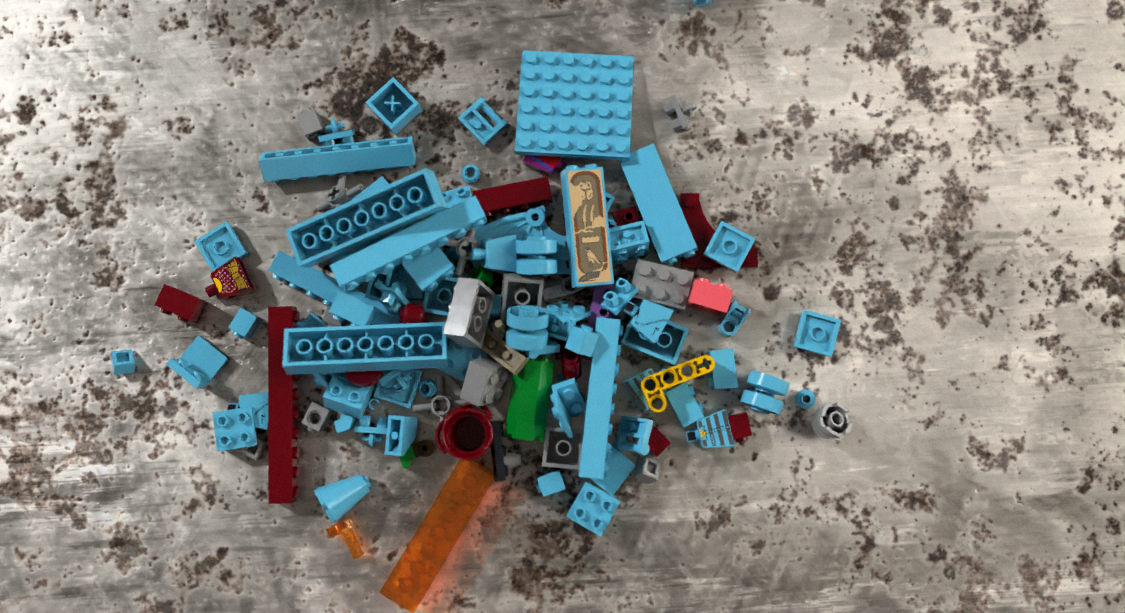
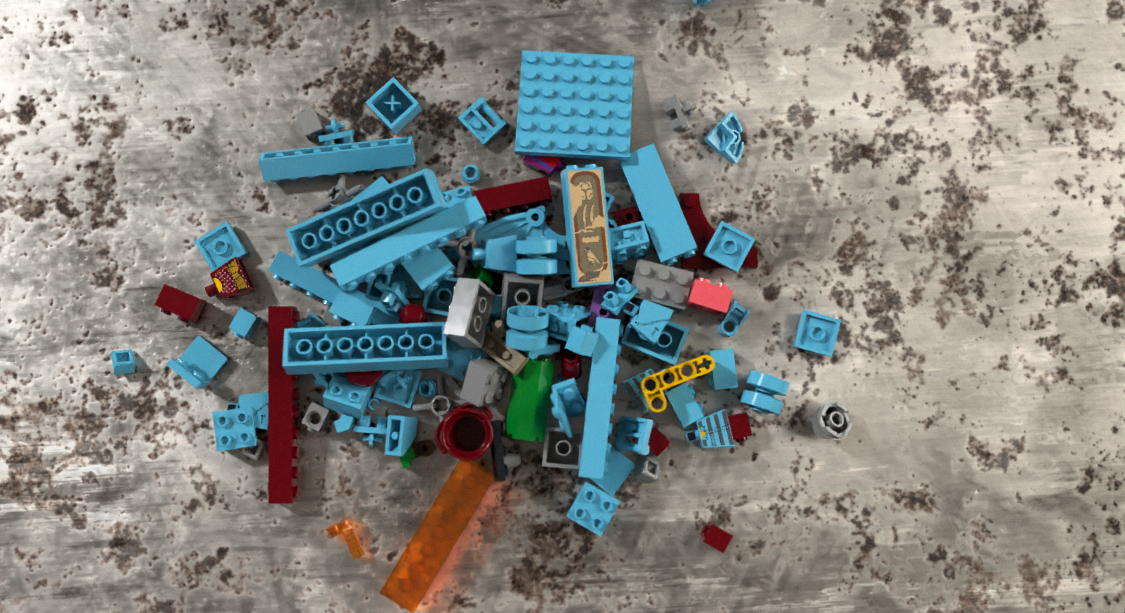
(342, 495): medium azure cone -> none
(550, 483): medium azure brick -> none
(715, 537): none -> dark red brick
(726, 138): none -> medium azure brick
(799, 399): medium azure plate -> none

